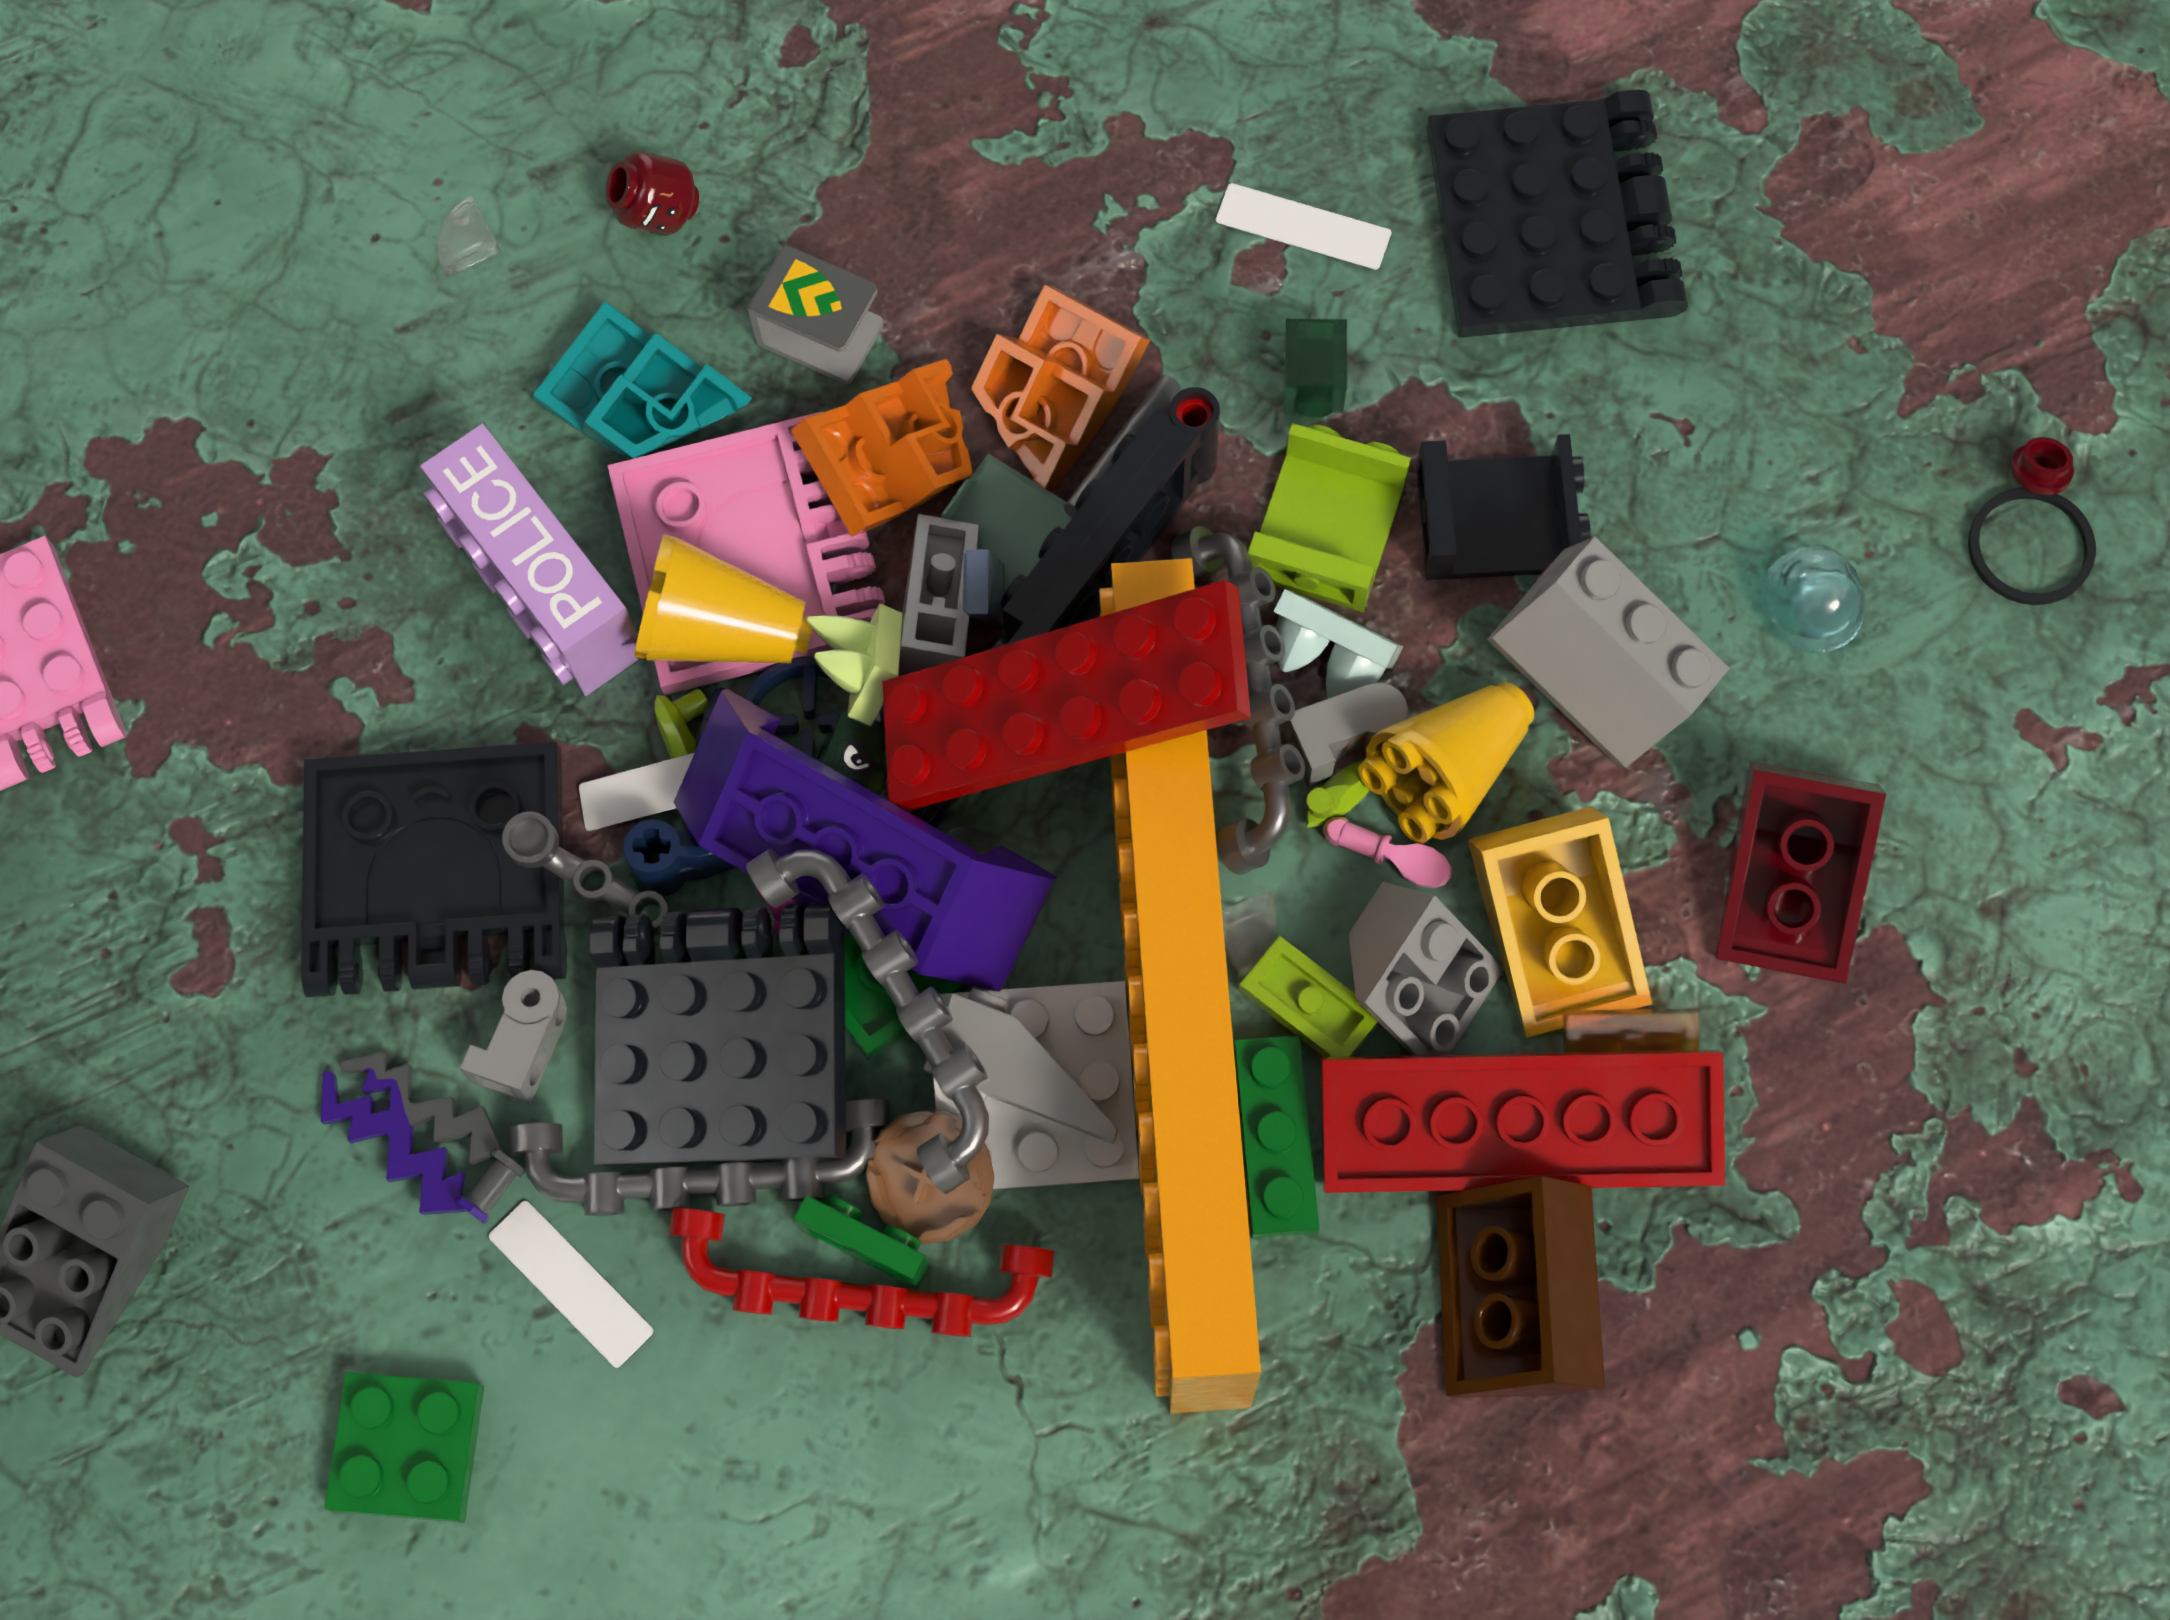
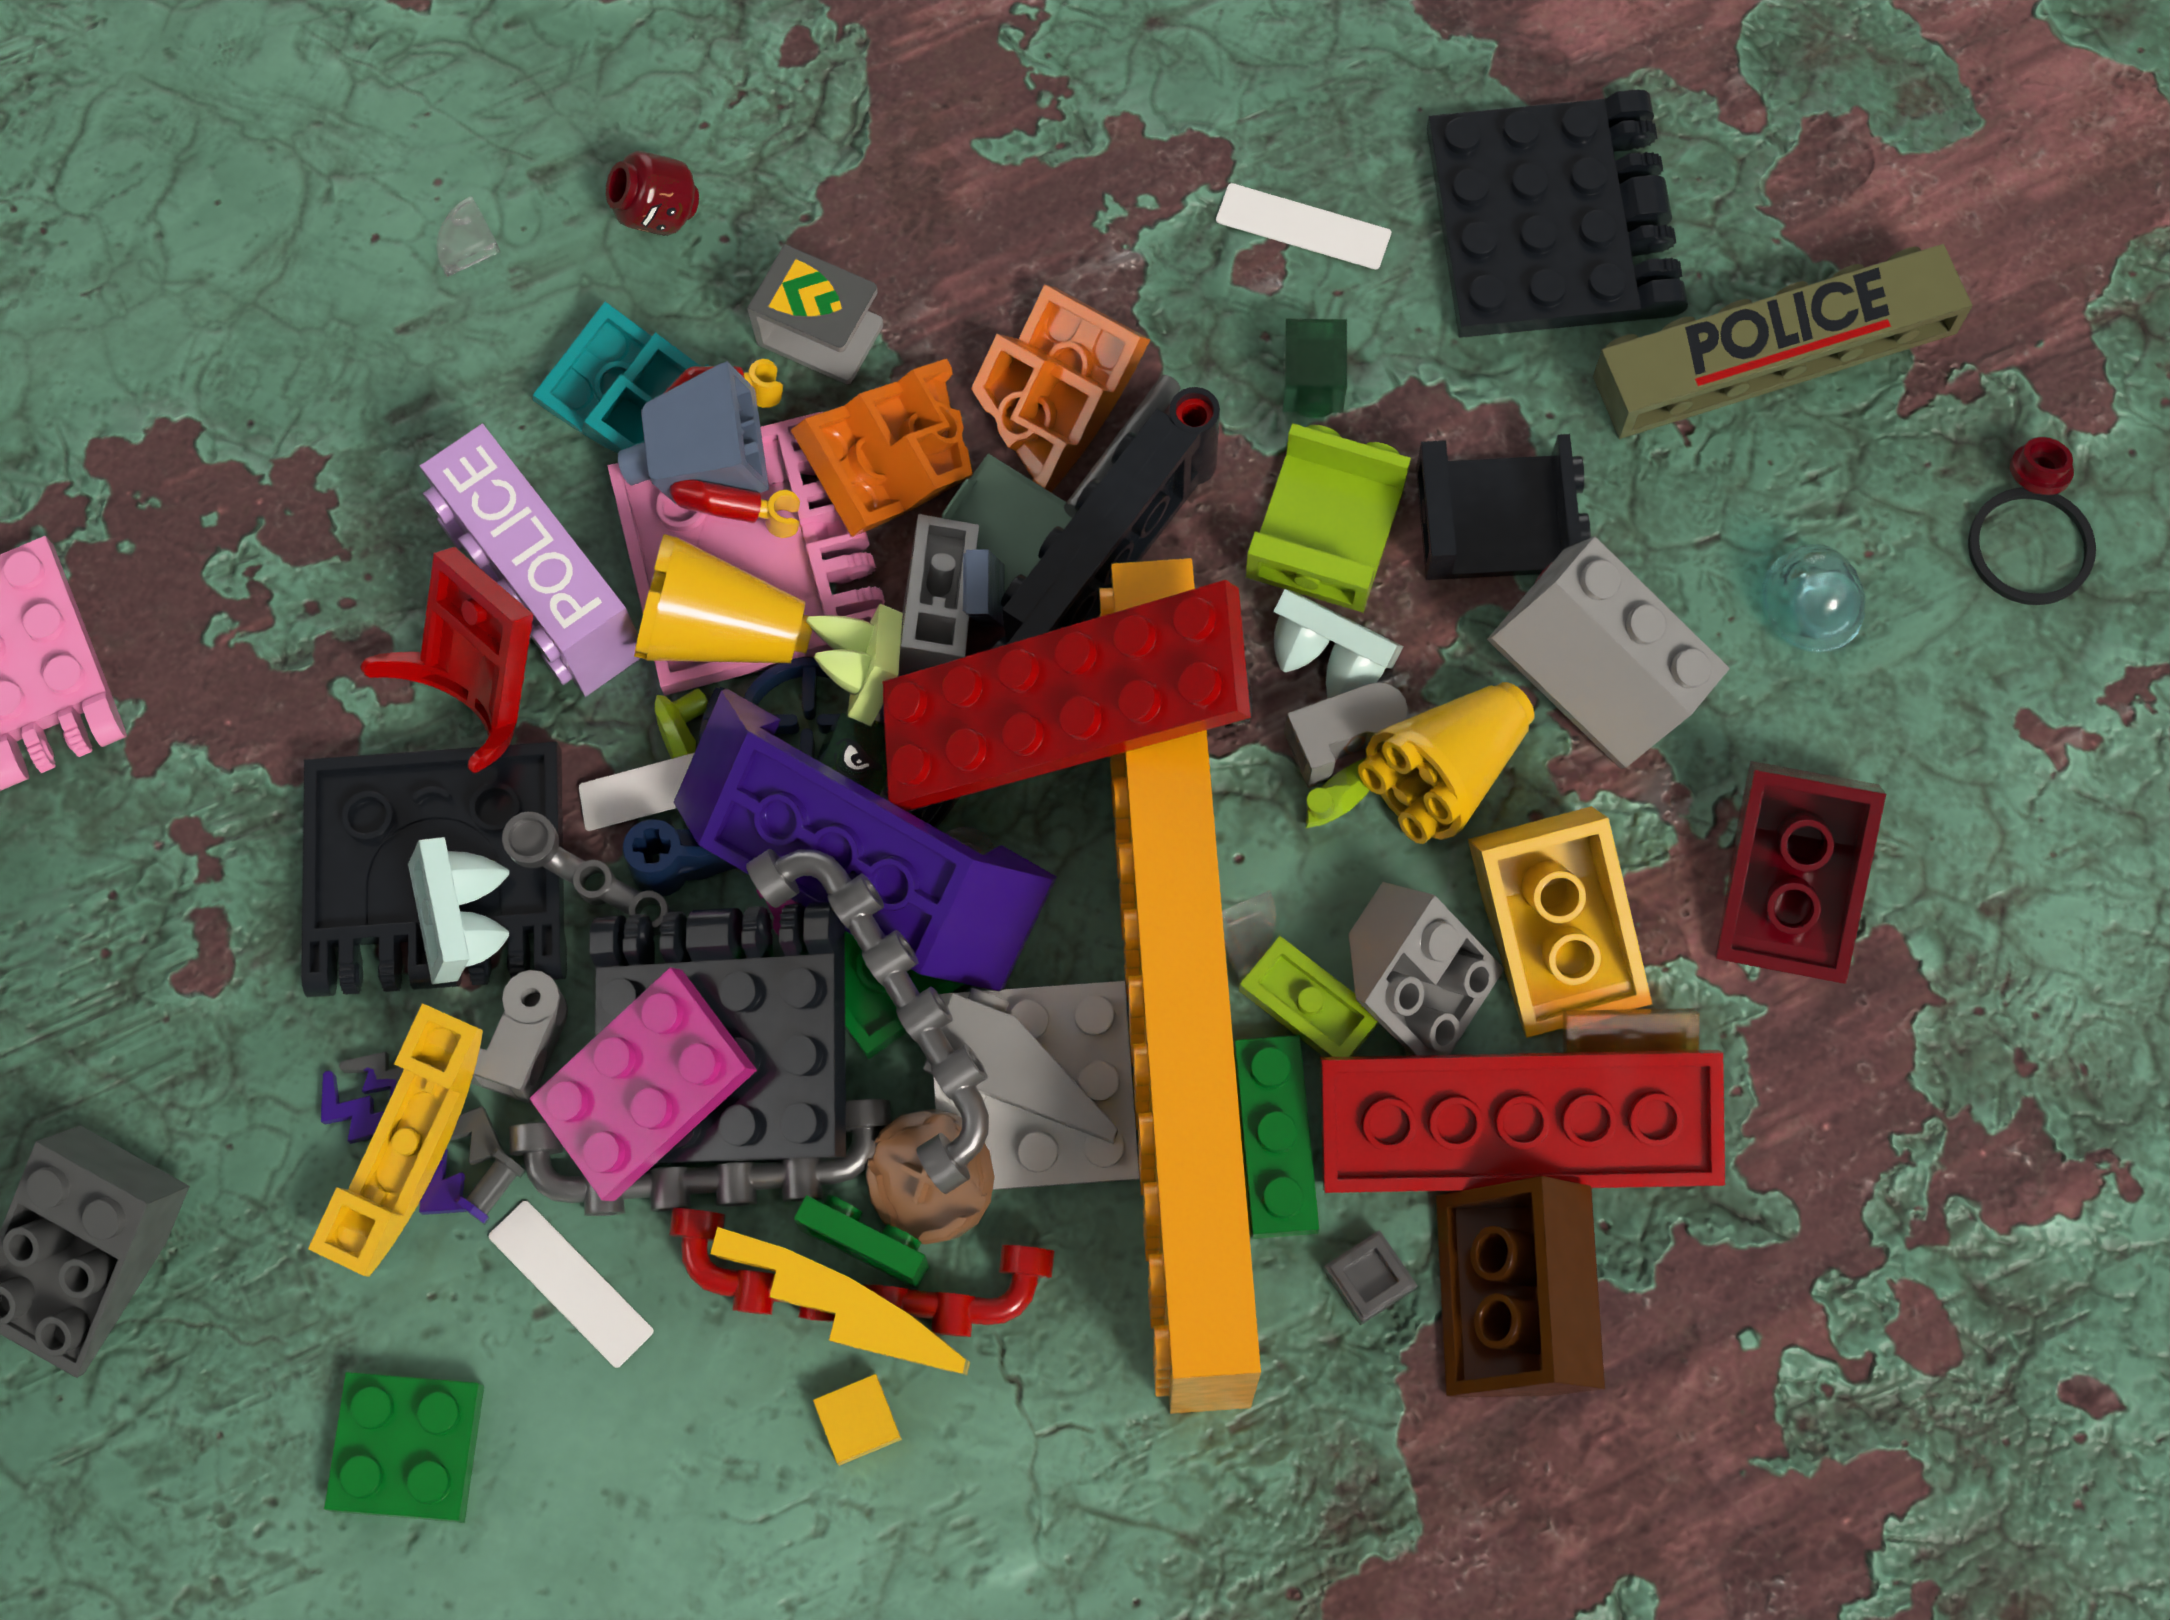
(406, 1145): none -> yellow slope
(440, 885): none -> light aqua tile
(470, 649): none -> red piece
(642, 1084): none -> dark pink plate
(709, 447): none -> sand blue torso
(857, 1419): none -> yellow tile
(861, 1316): none -> yellow slope
(1246, 843): flat silver bar -> none
(1370, 1277): none -> flat silver tile
(1415, 862): bright pink piece -> none
(1780, 339): none -> olive brick

